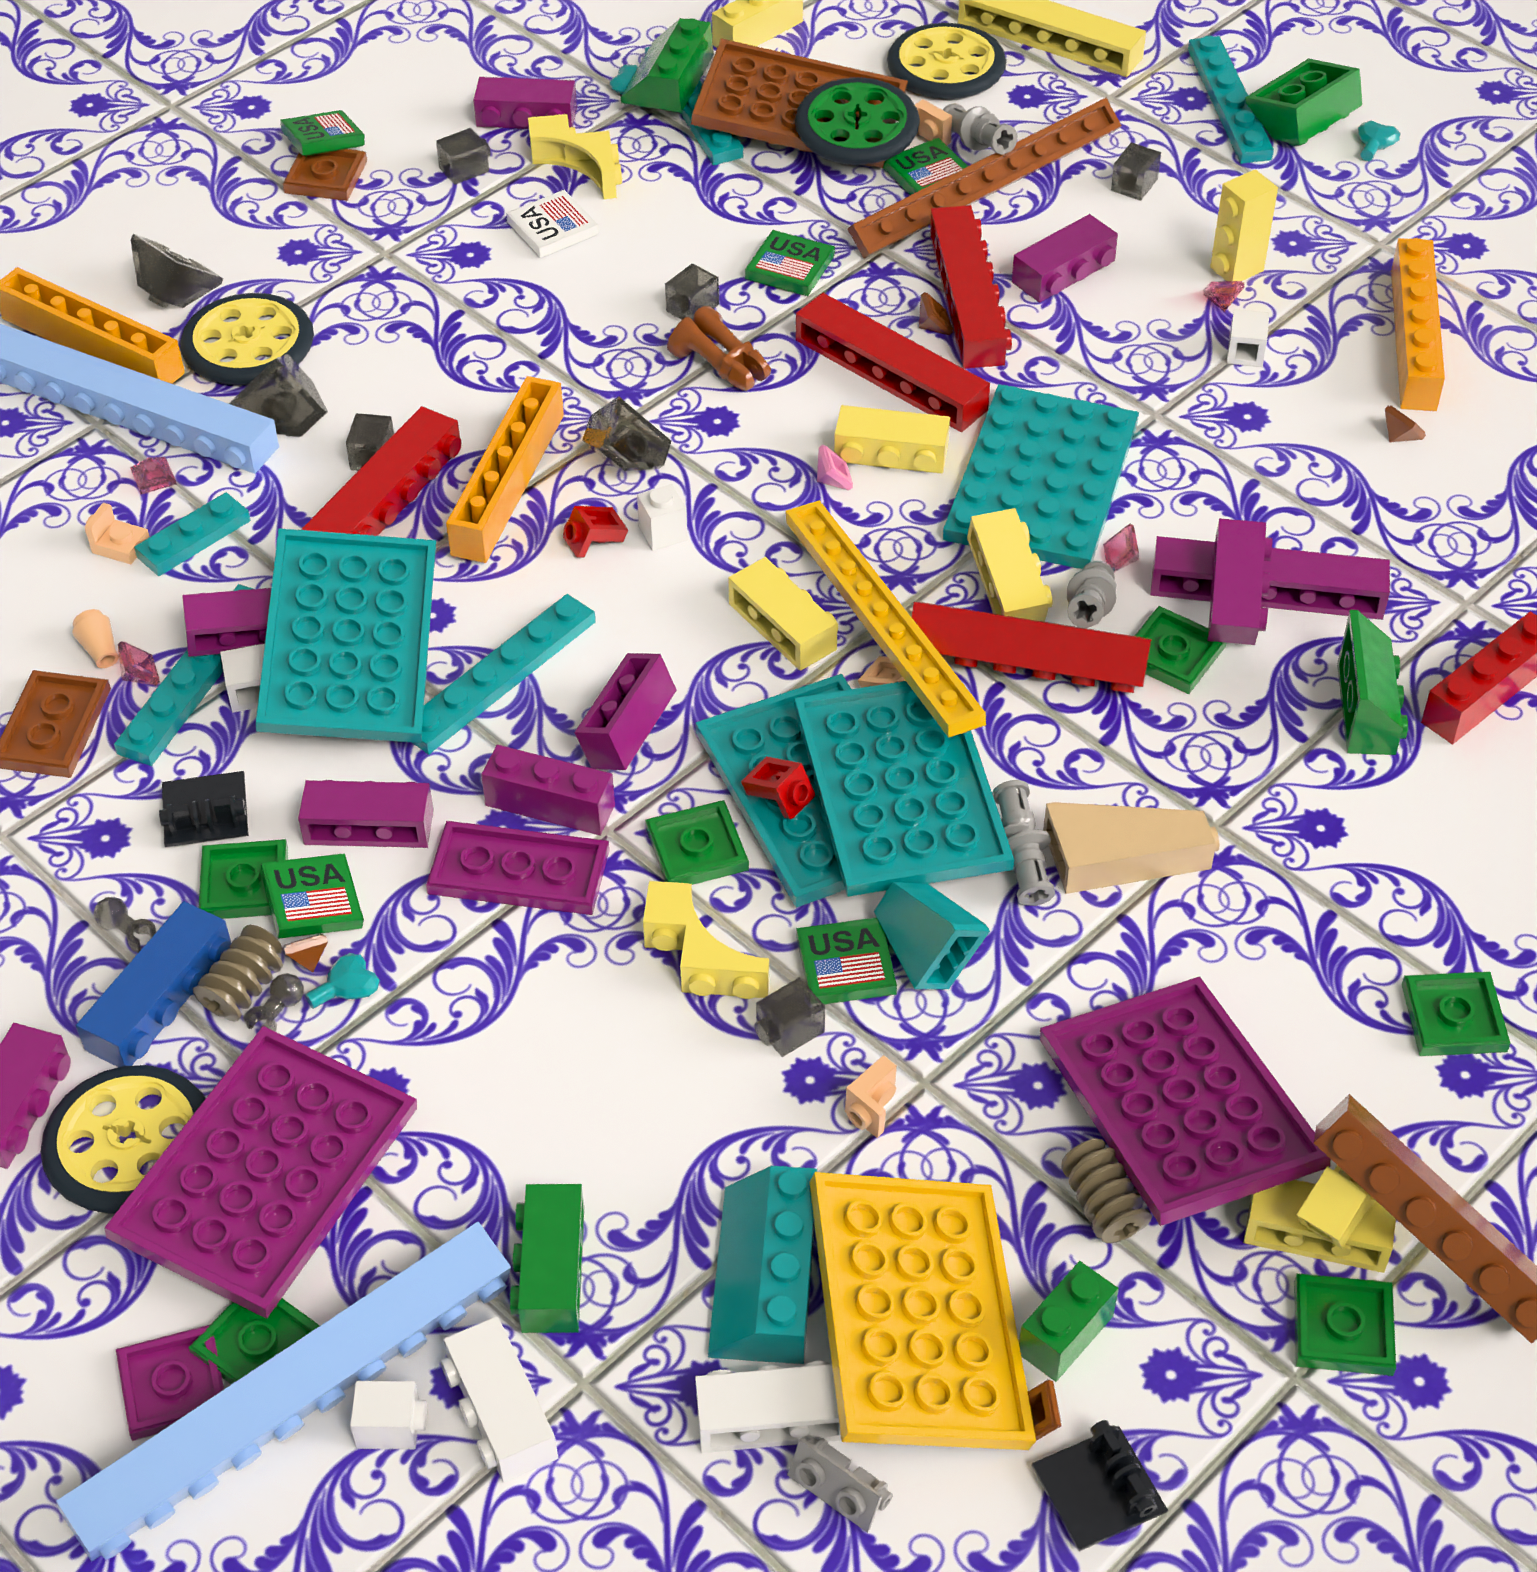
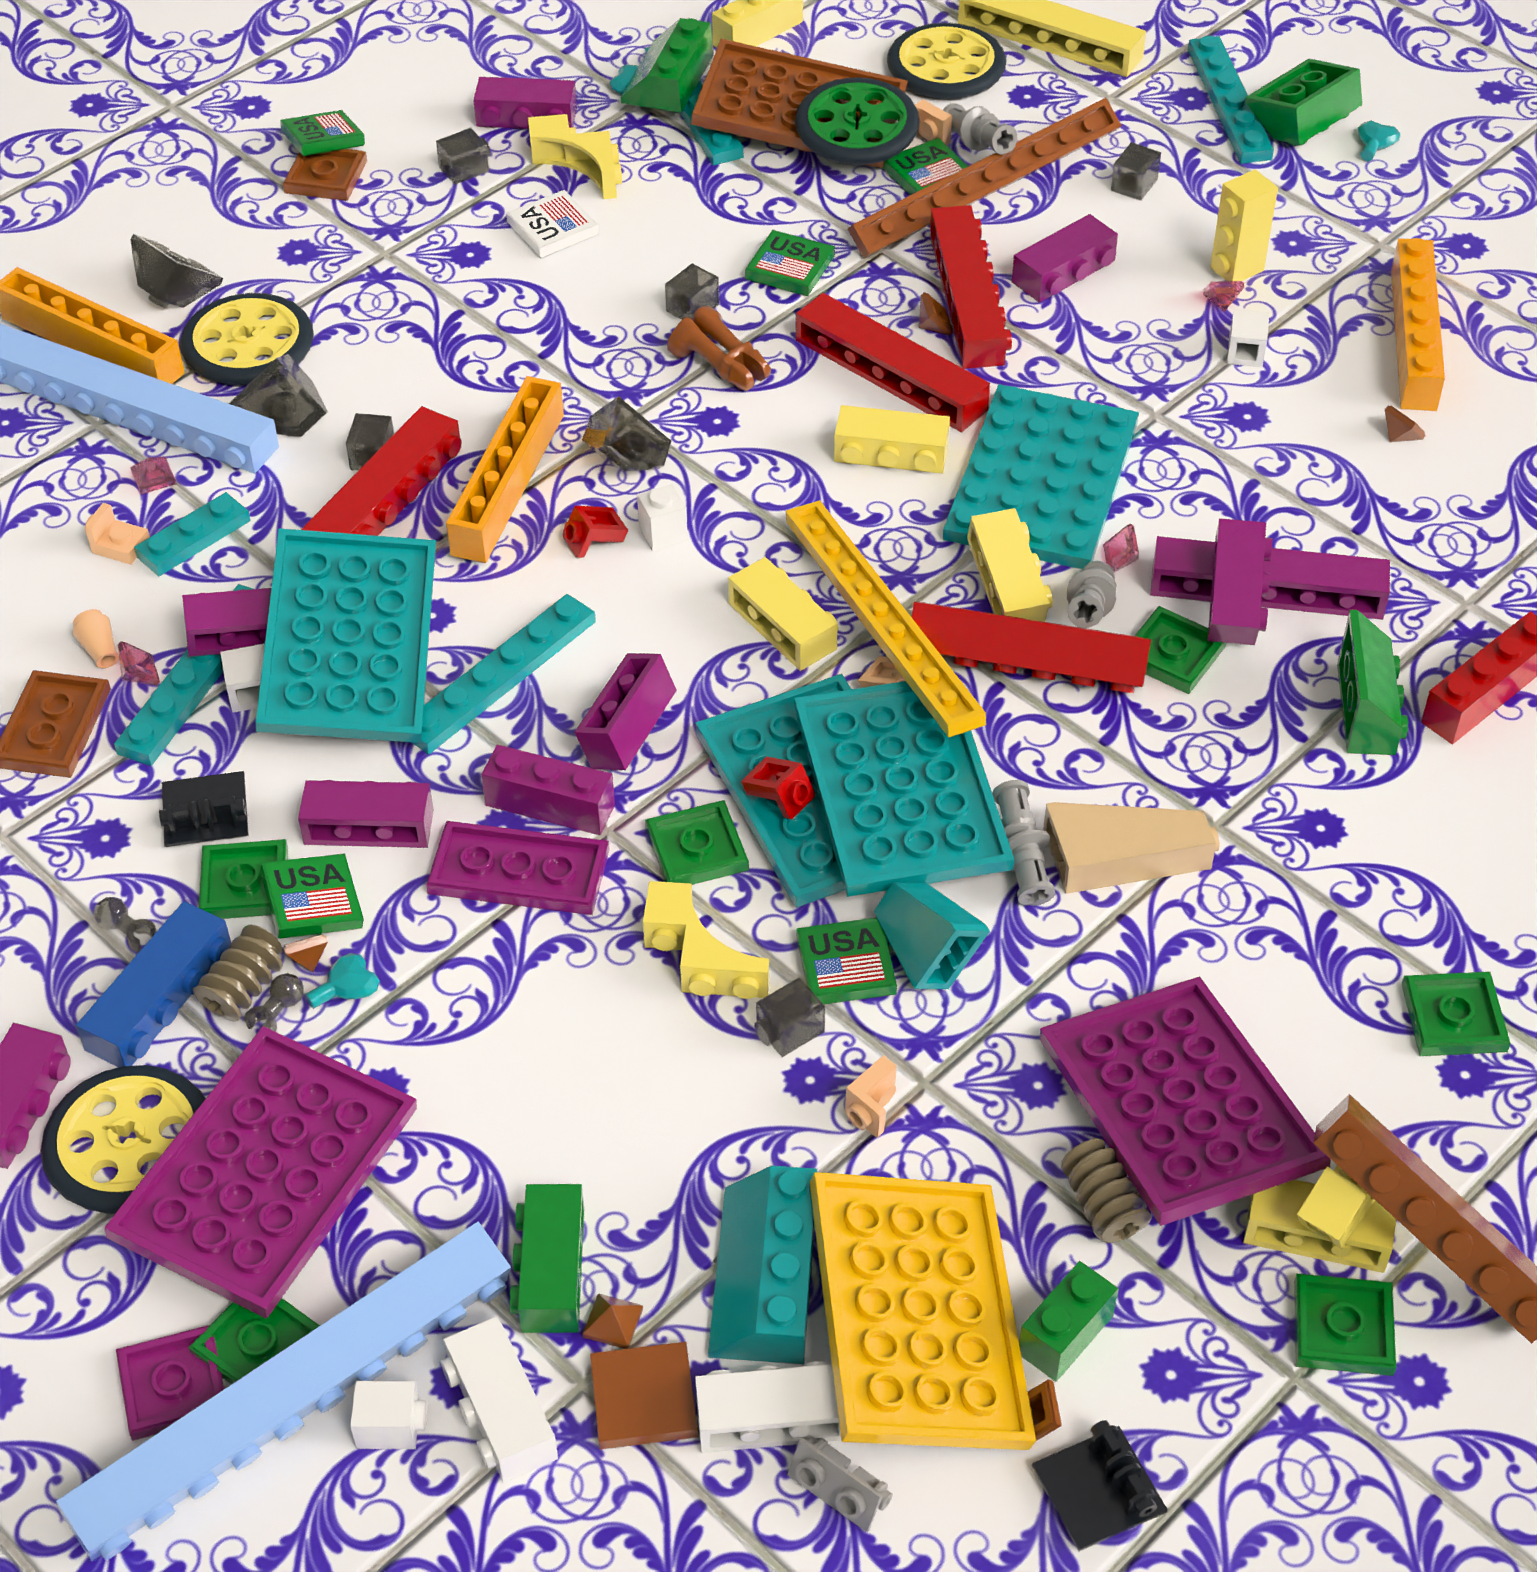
(613, 1321): none -> dark orange slope
(643, 1395): none -> dark orange tile
(833, 469): bright pink slope -> none

